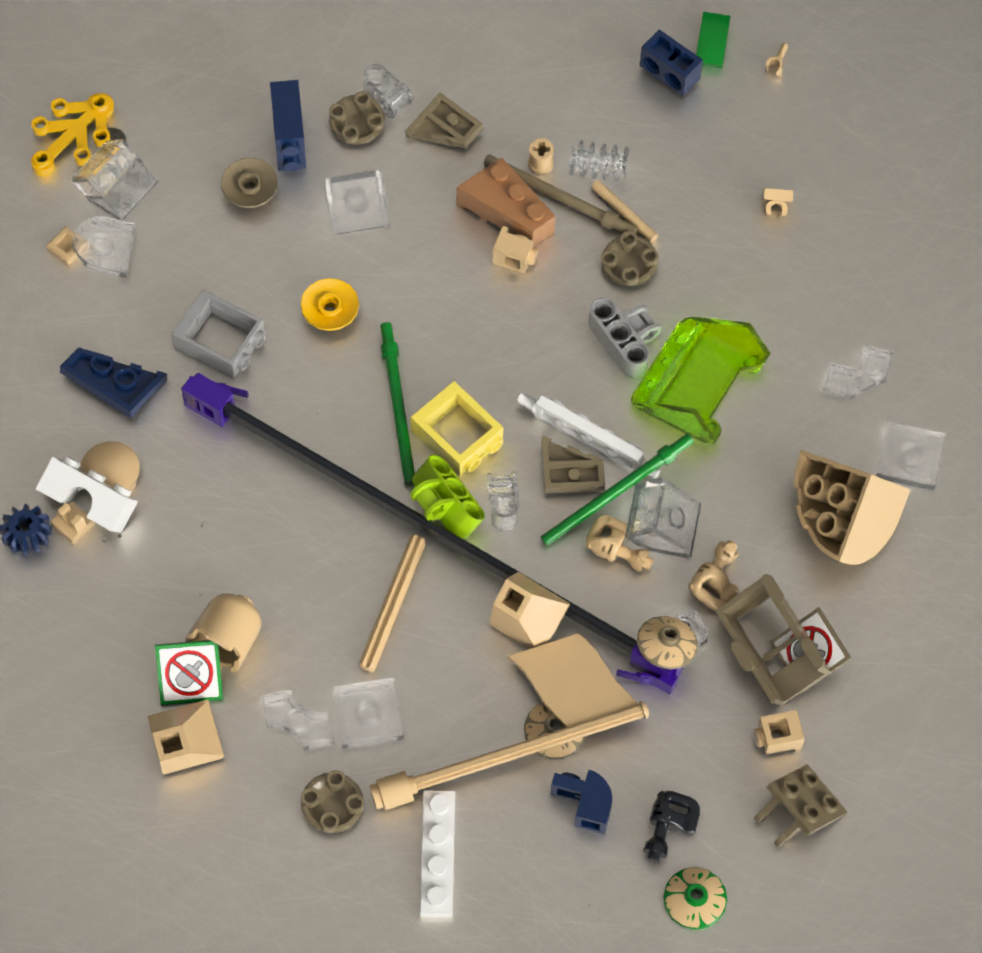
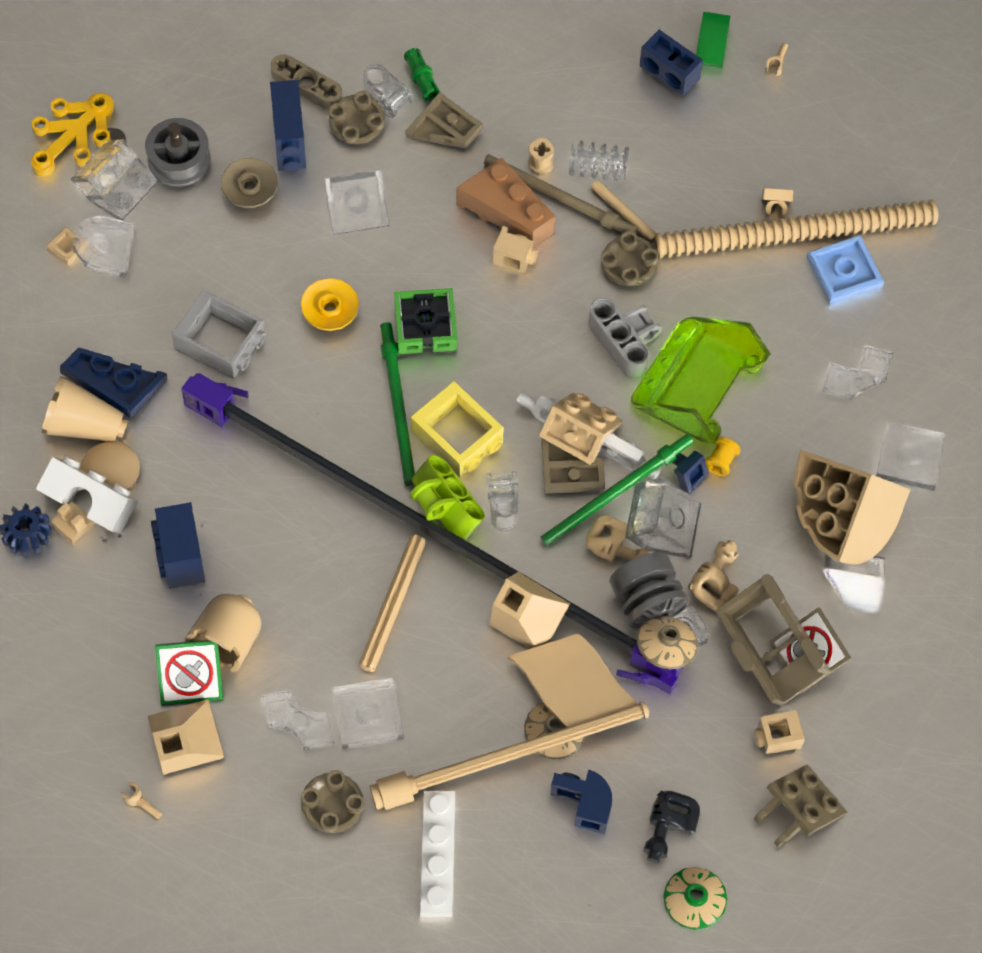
(81, 415): none -> tan cone
(137, 799): none -> tan hand
(177, 152): none -> flat silver wheel
(177, 545): none -> dark blue brick
(300, 71): none -> dark tan beam
(421, 74): none -> green pin
(425, 320): none -> piece
(579, 426): none -> tan bracket
(648, 589): none -> flat silver wheel
(690, 470): none -> dark blue tile
(722, 456): none -> yellow bush
(796, 228): none -> tan piece
(845, 269): none -> light blue tile
(857, 584): none -> clear slope

